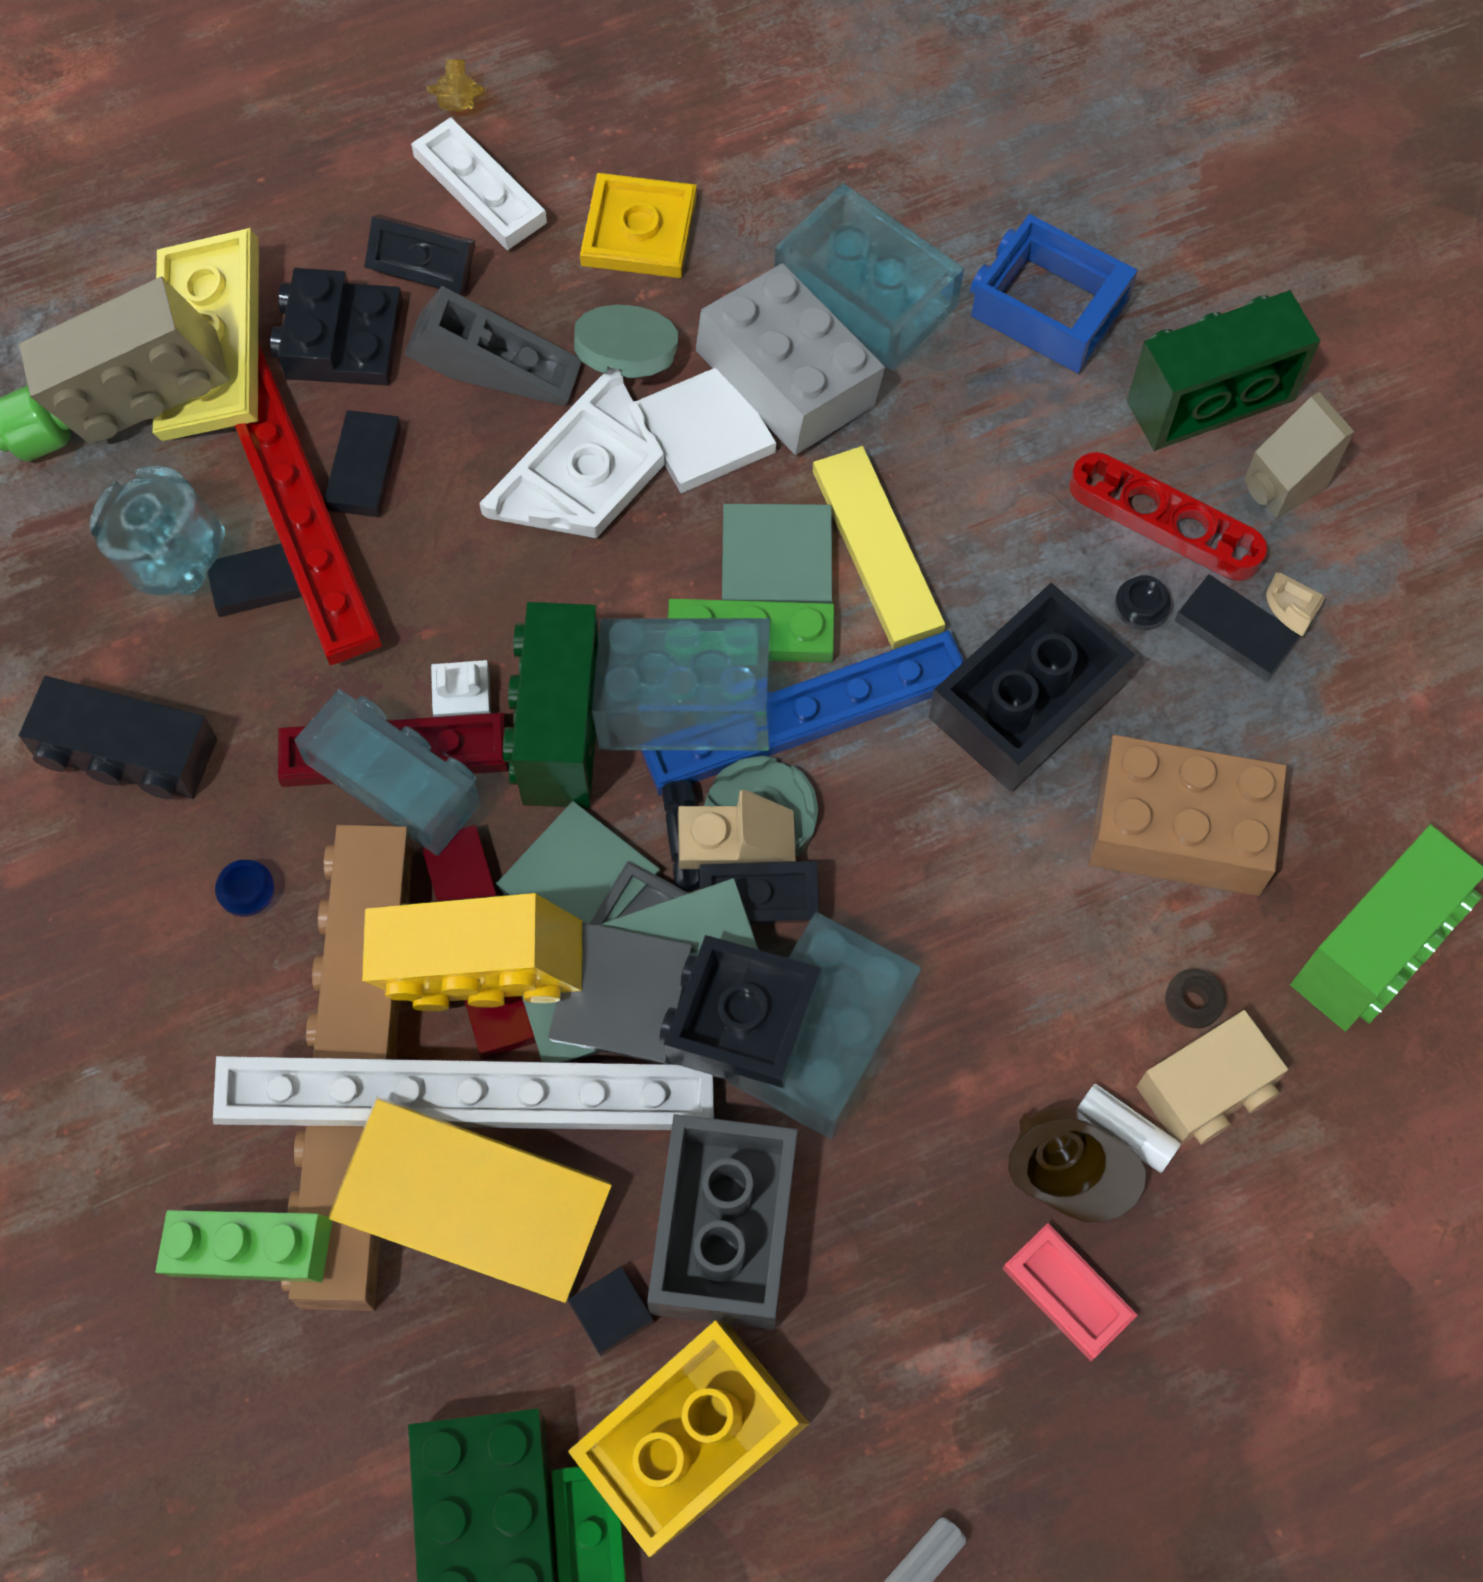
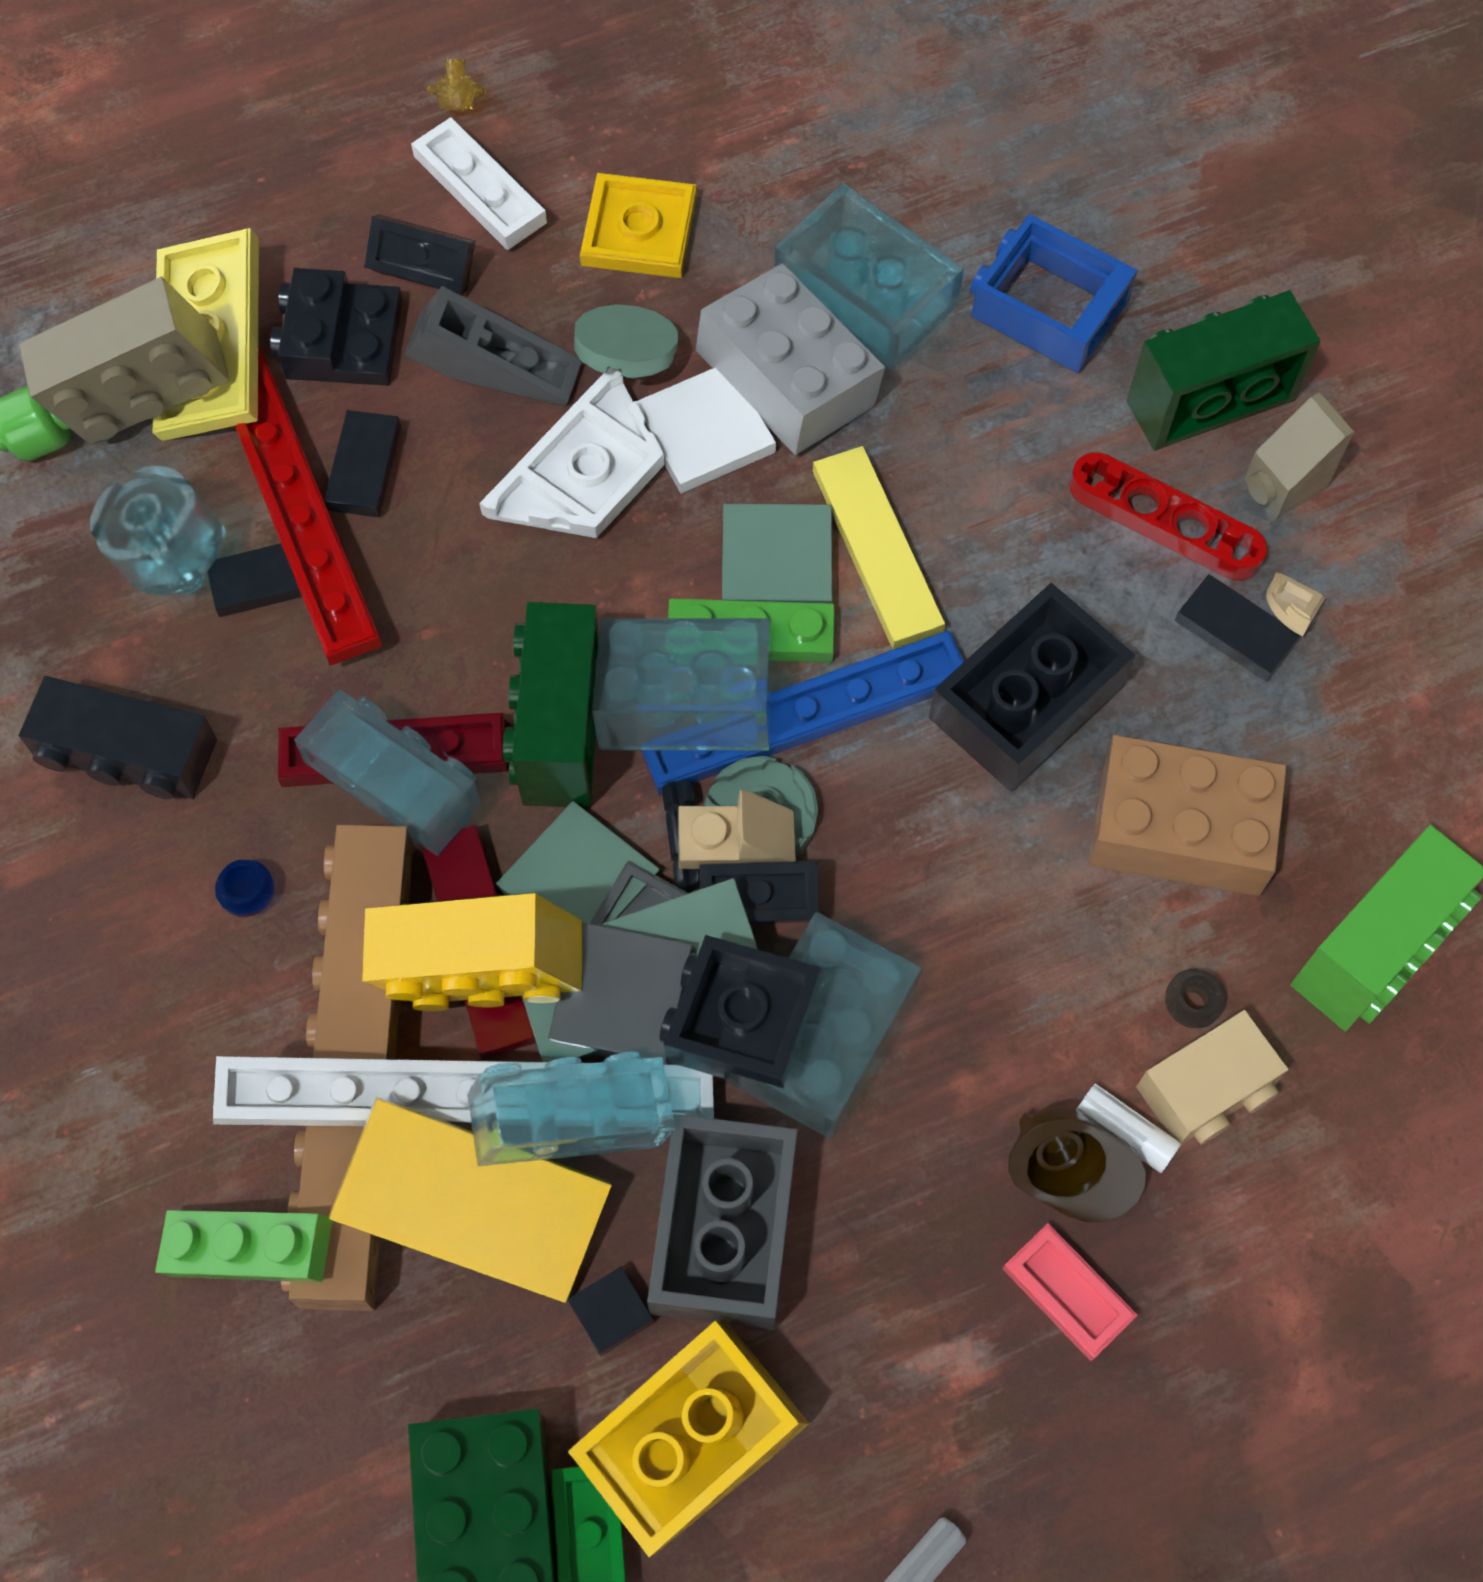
(460, 688): white tile -> none
(569, 1109): none -> clear light blue brick
(1142, 602): black plate -> none

